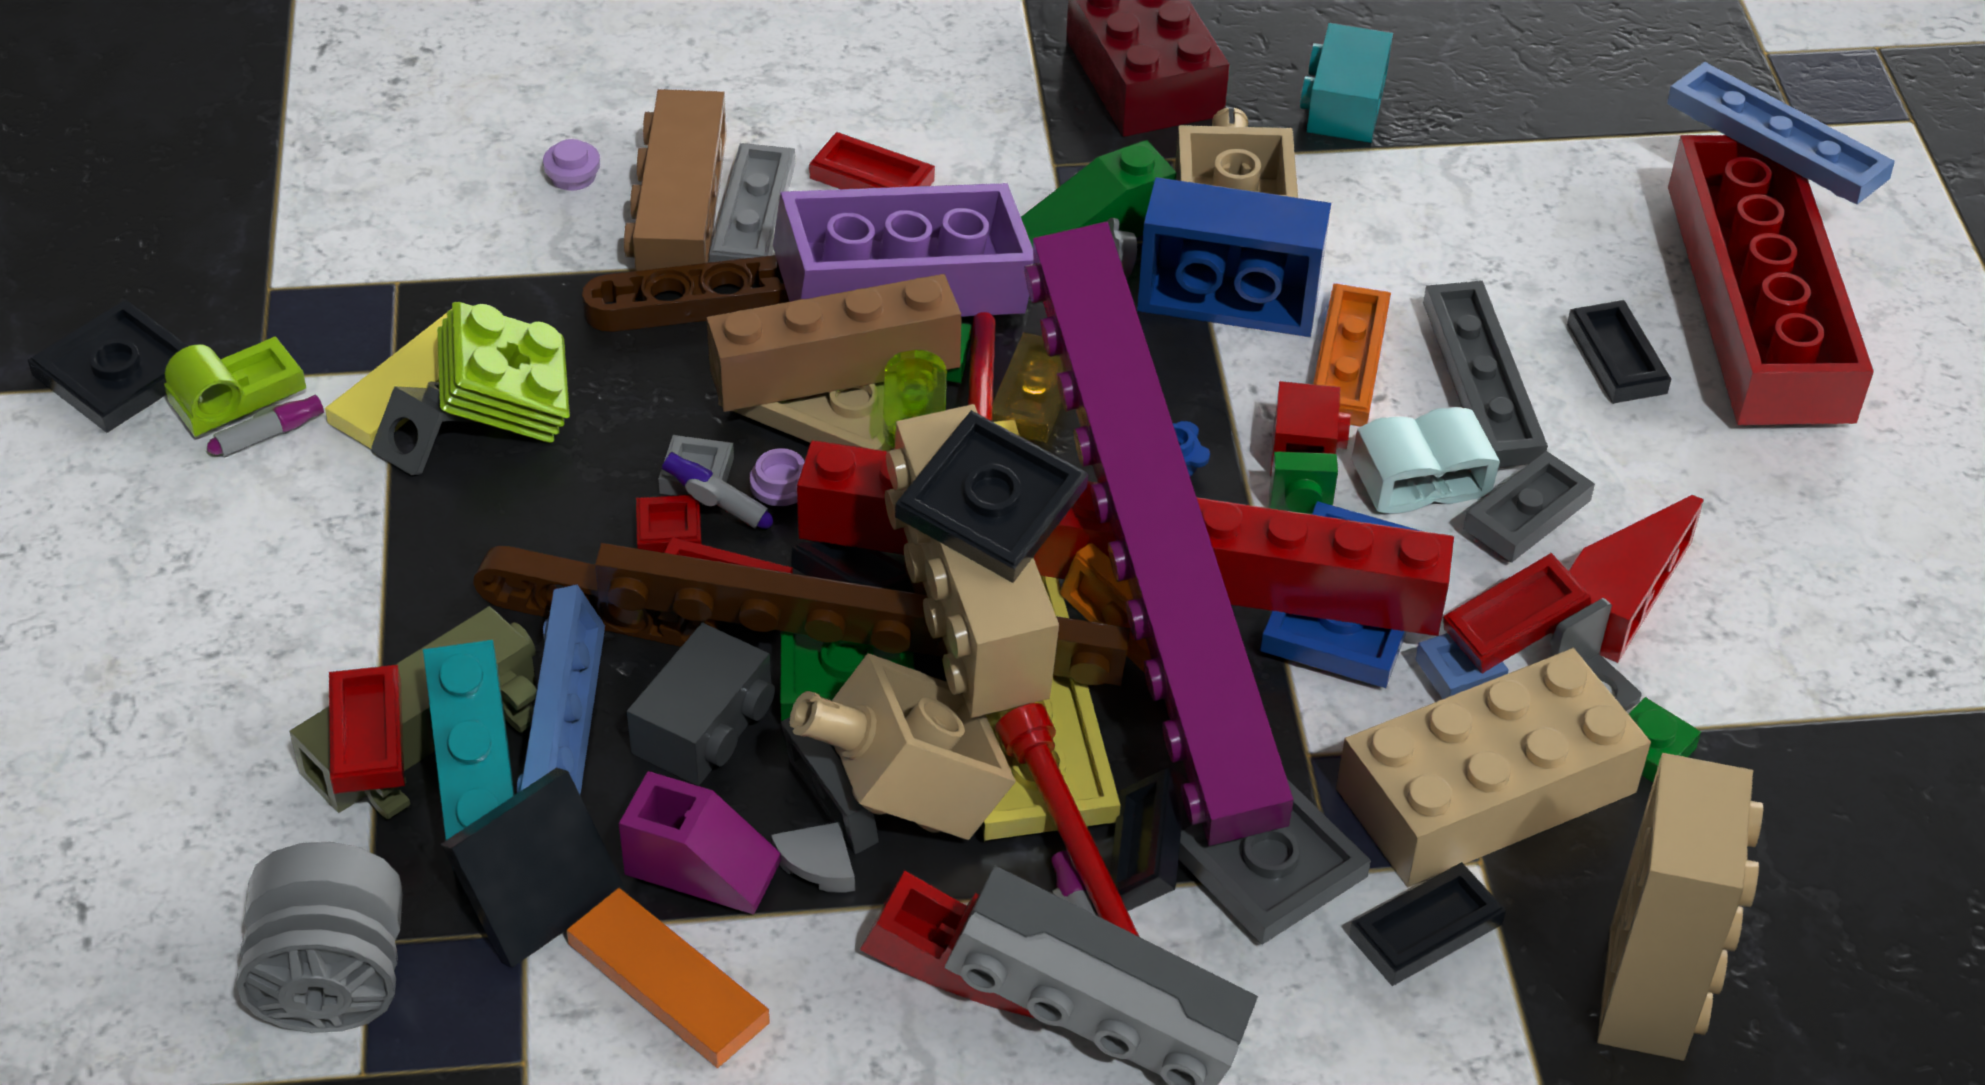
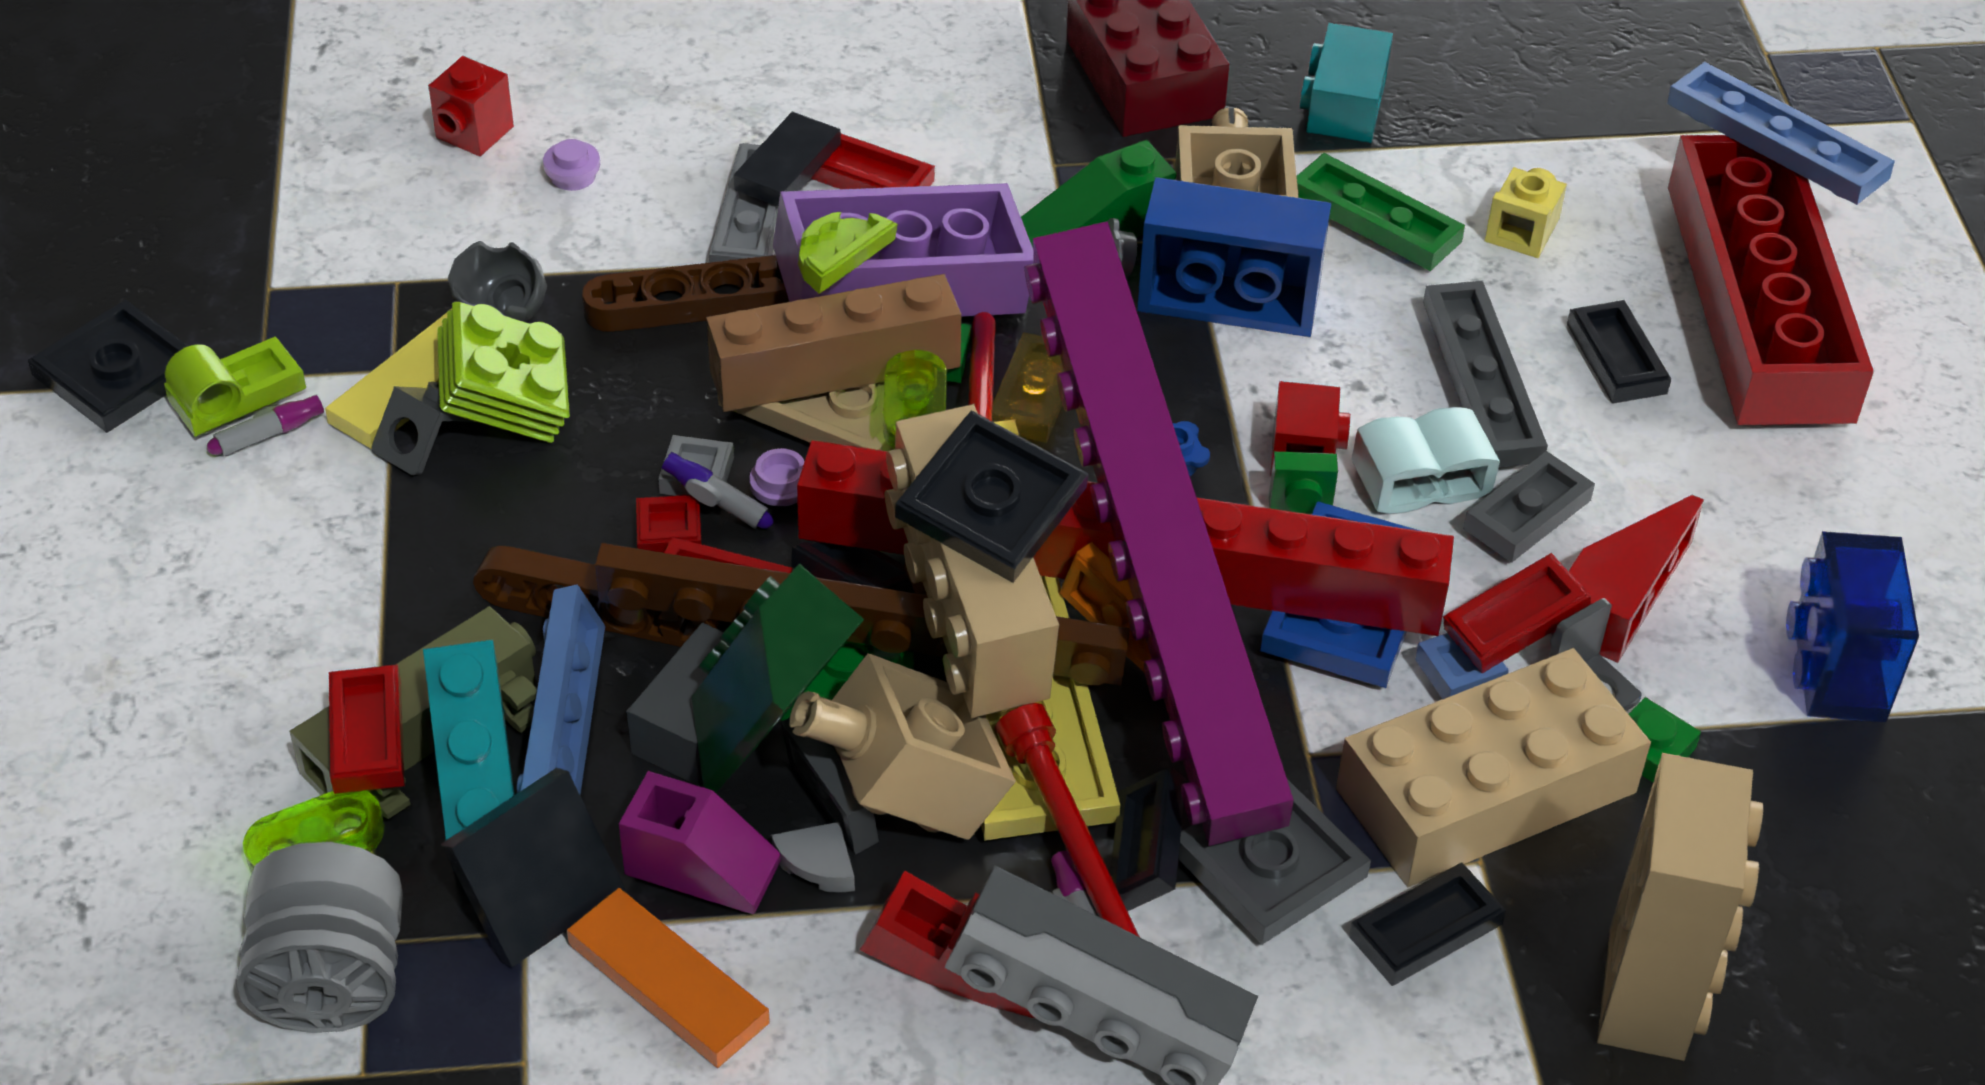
(317, 821): none -> clear neon green plate
(471, 105): none -> red brick
(500, 278): none -> dark grey hair
(678, 180): medium nougat brick -> none
(764, 667): none -> dark green slope
(787, 158): none -> black tile
(837, 246): none -> lime tile
(1353, 347): orange tile -> none
(1380, 212): none -> green plate
(1531, 196): none -> light yellow brick
(1853, 626): none -> clear blue brick

